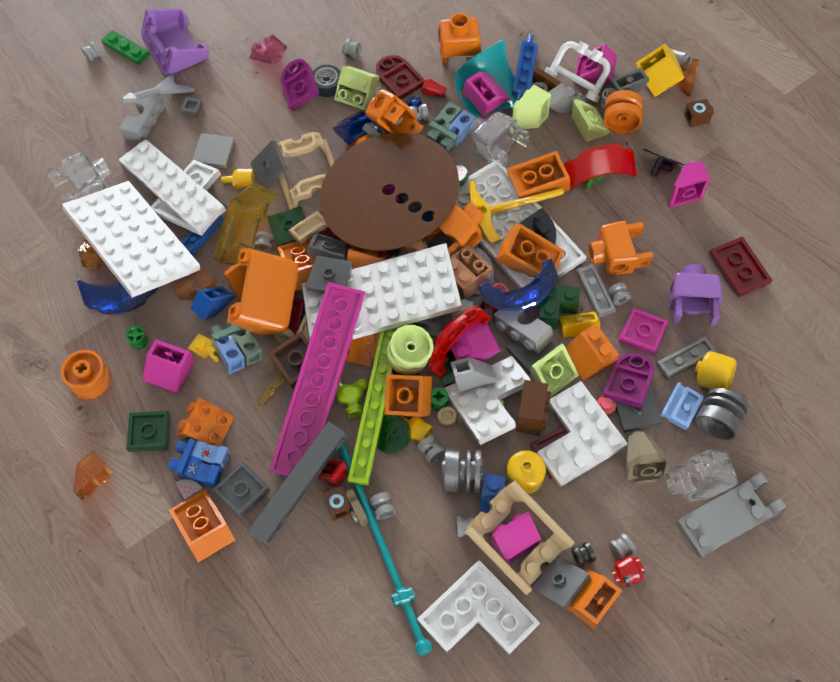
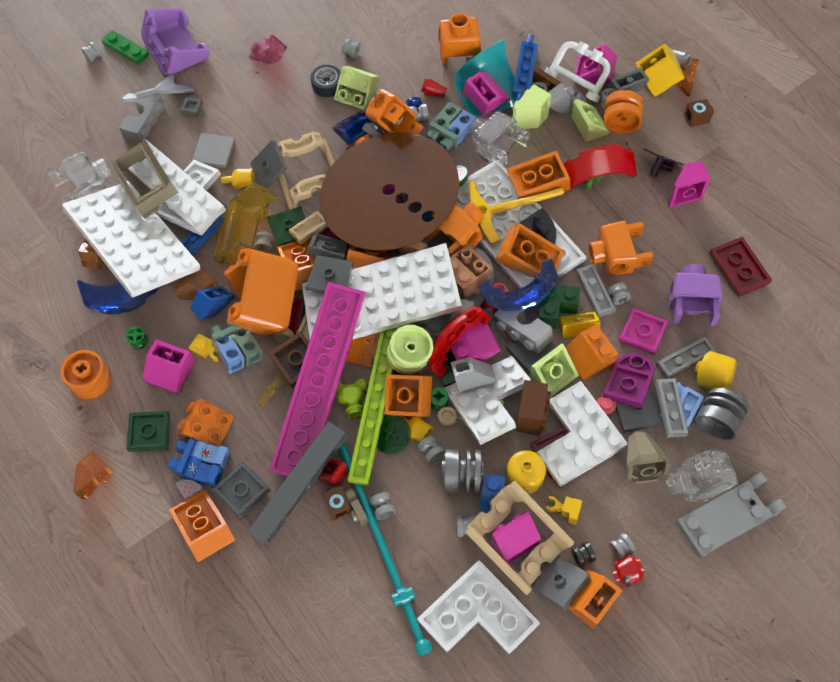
(150, 201): none -> dark tan piece
(298, 85): magenta tile -> none
(400, 77): dark red tile -> none
(570, 508): none -> yellow piece
(671, 408): none -> light grey tile

